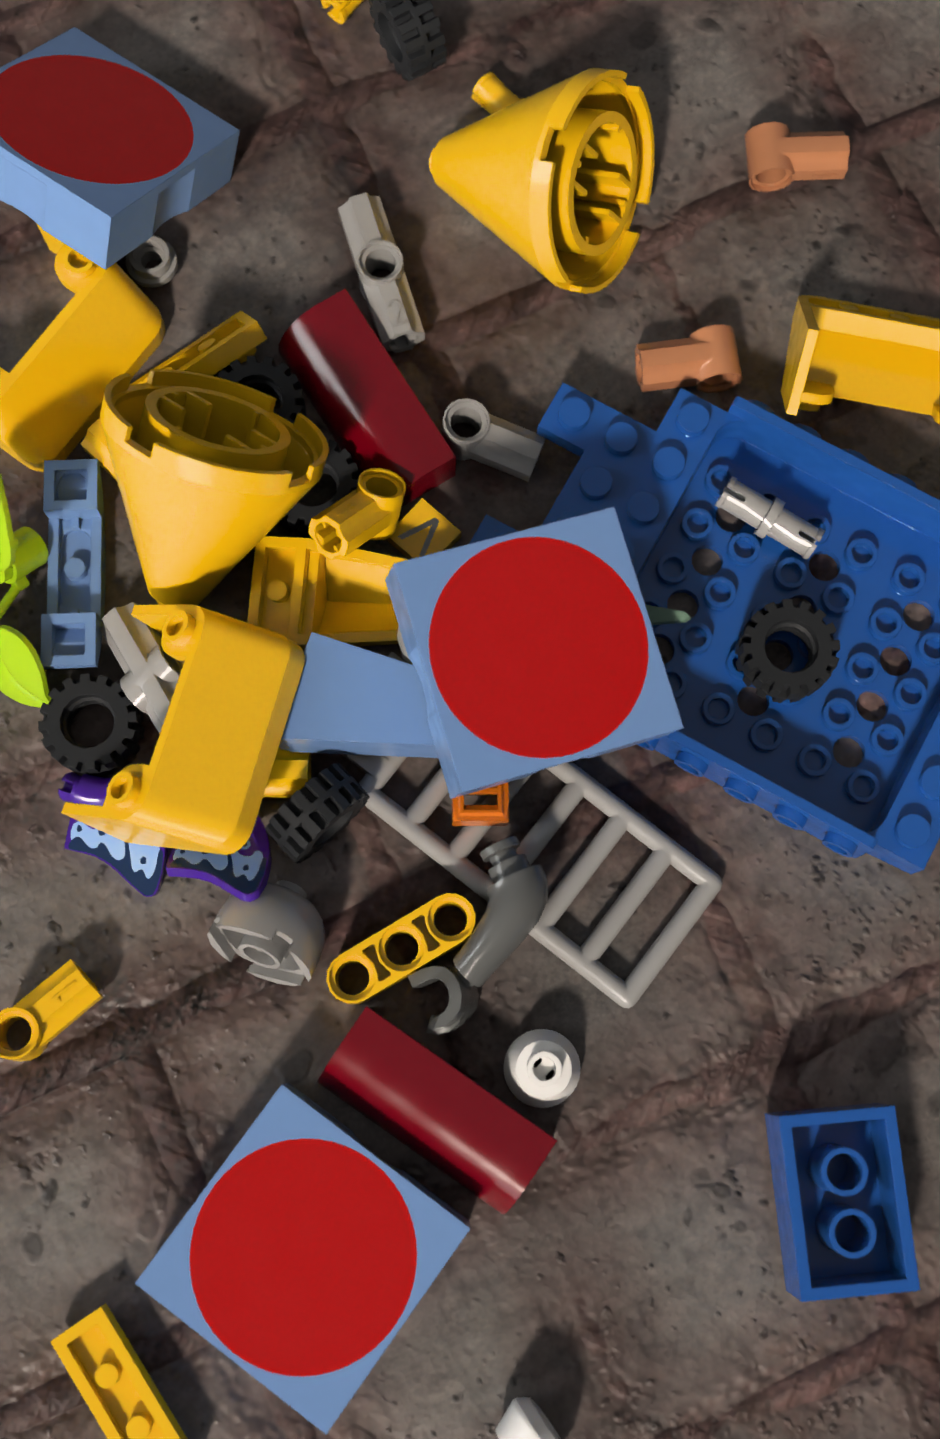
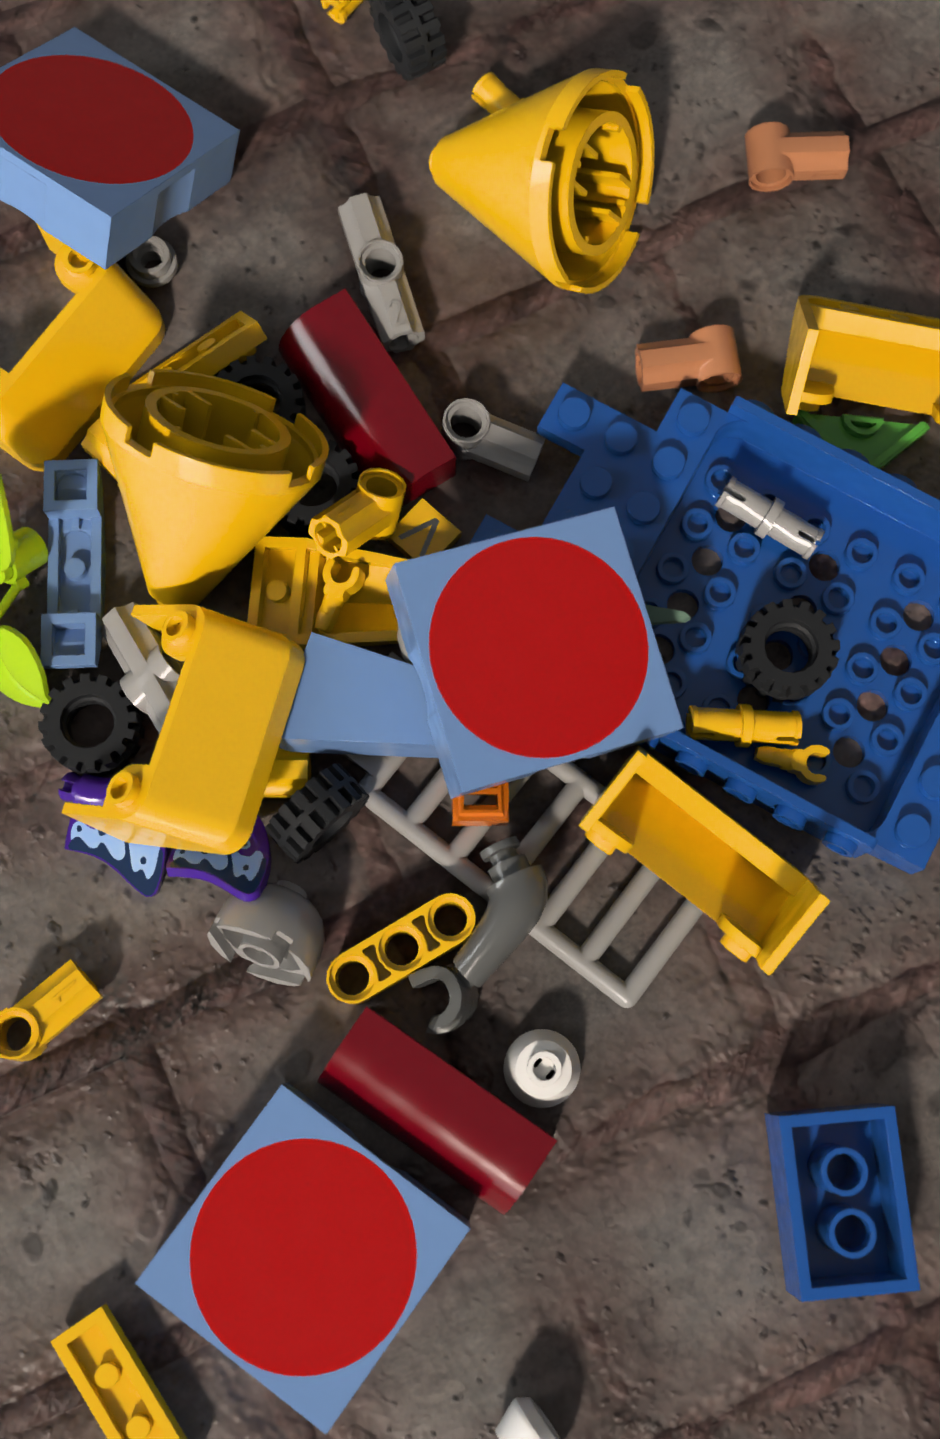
(336, 594): none -> yellow piece
(706, 858): none -> yellow windscreen
(743, 725): none -> yellow pin
(793, 761): none -> yellow piece
(871, 436): none -> bright green tile

